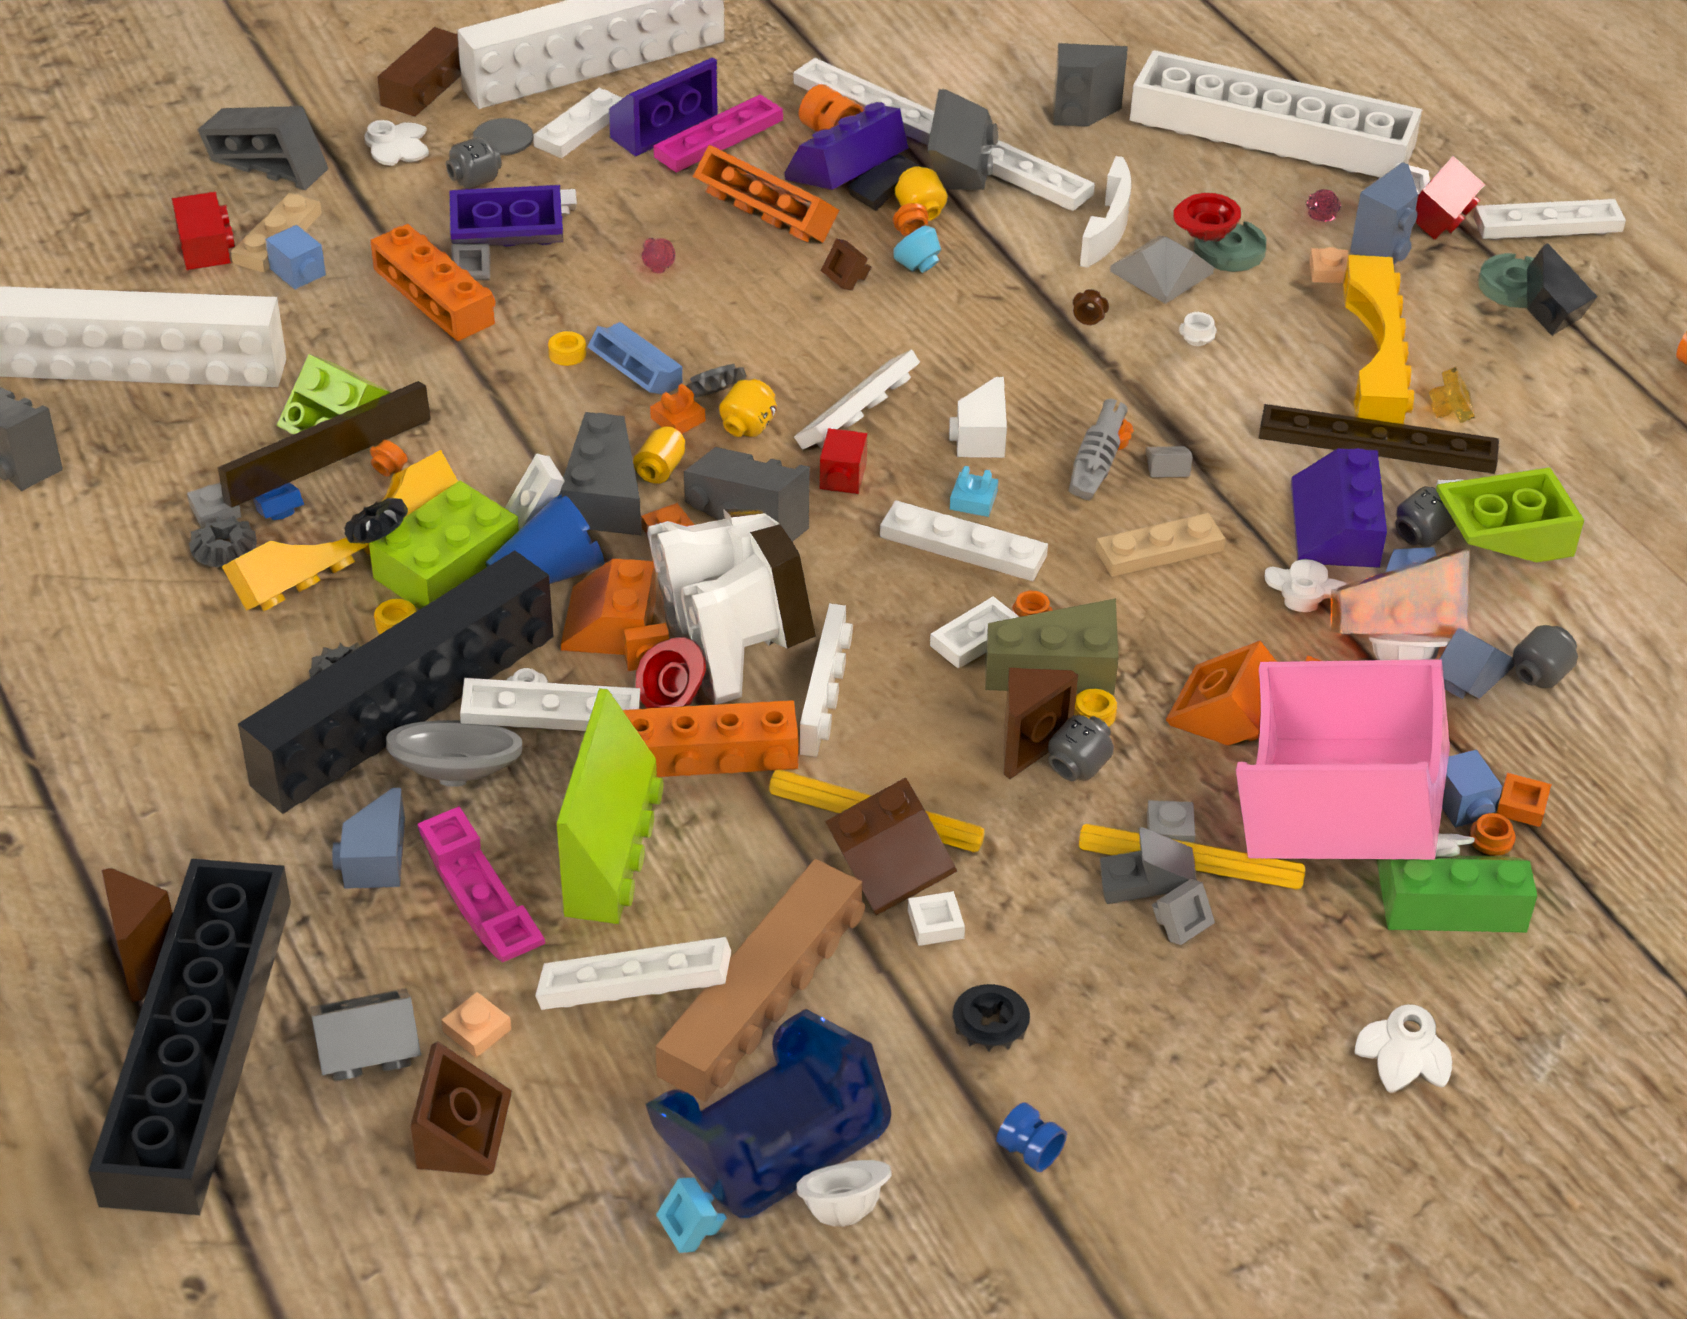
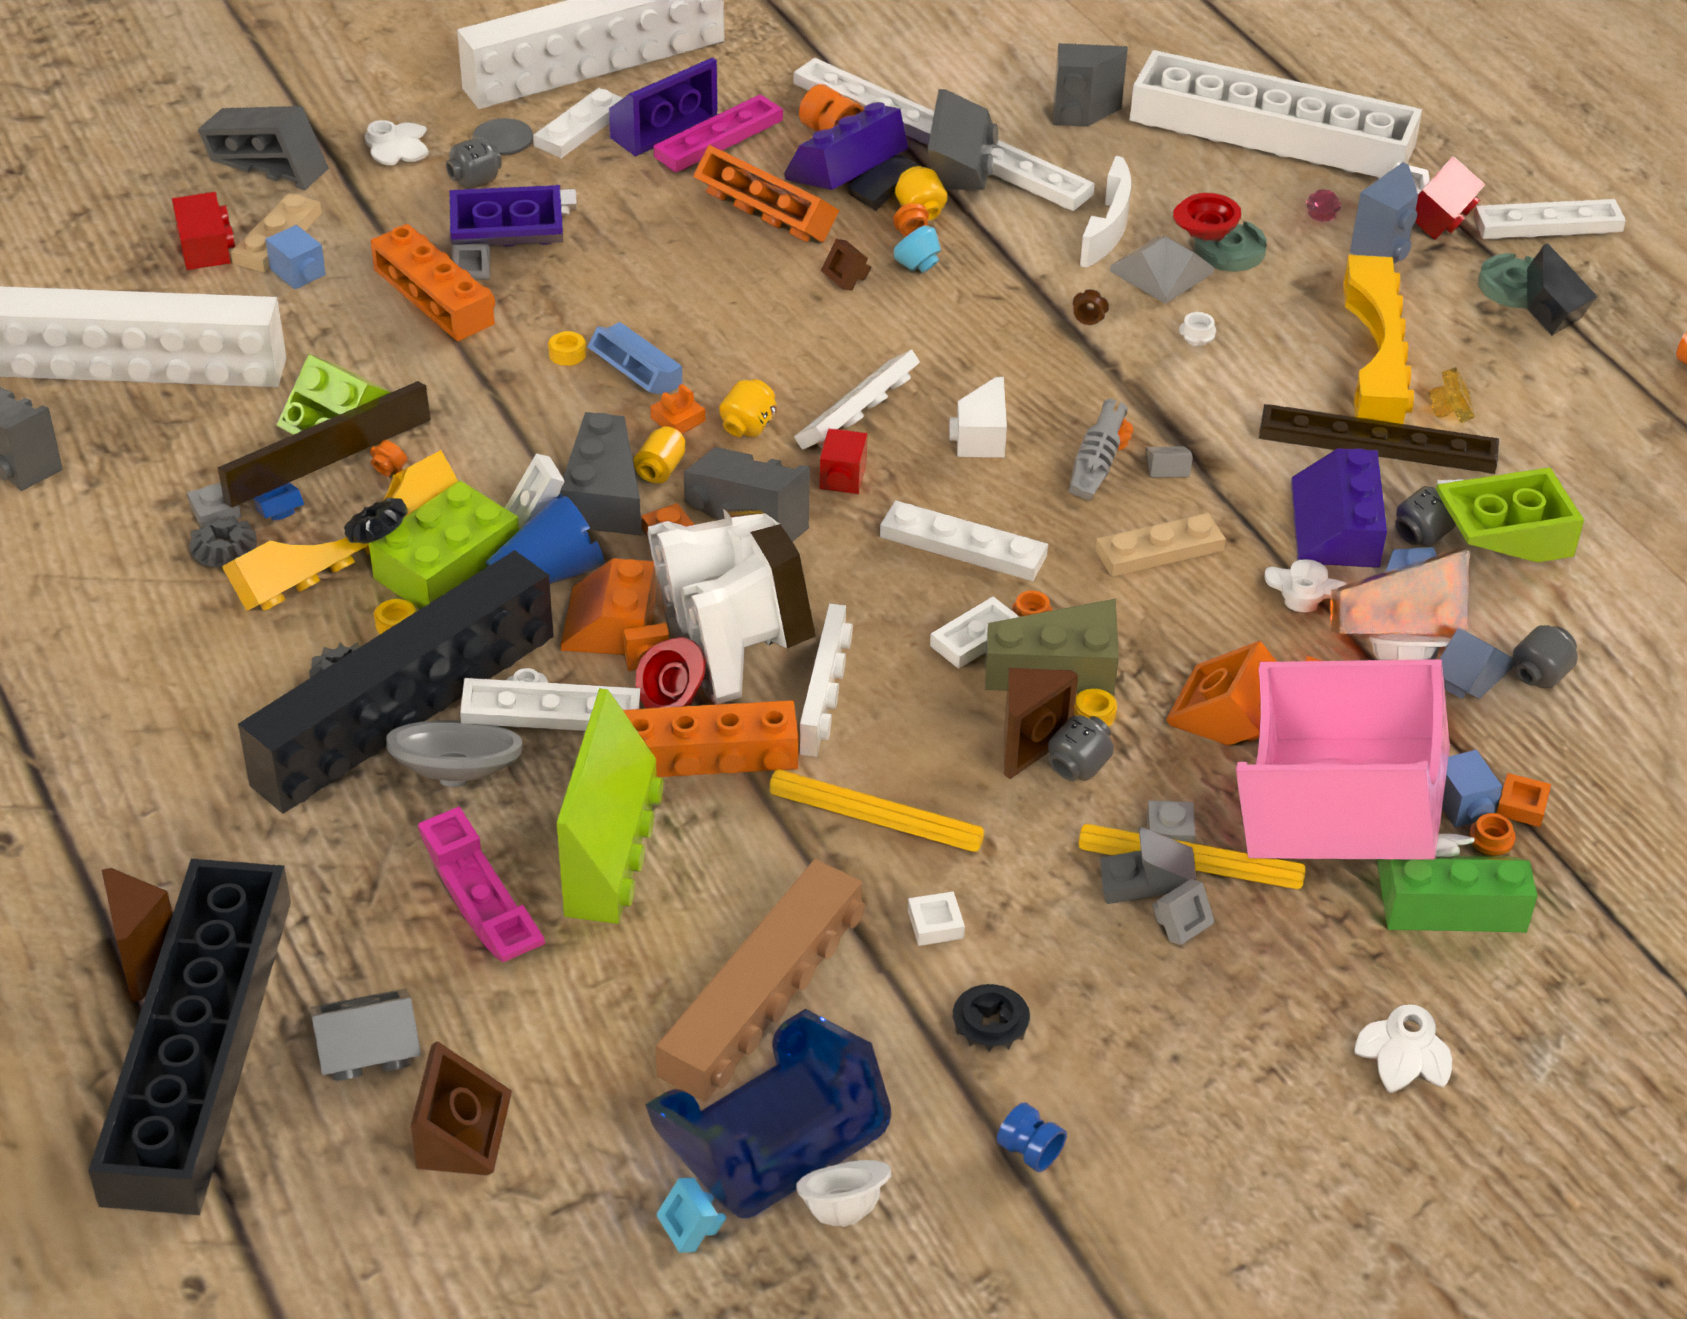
(373, 844): sand blue slope -> none
(421, 73): reddish brown brick -> none
(476, 1024): light nougat plate -> none
(634, 973): white plate -> none
(658, 254): clear pink plate -> none
(716, 380): dark grey gear -> none
(891, 846): reddish brown slope -> none
(974, 493): medium azure tile -> none
(1328, 264): light nougat plate -> none

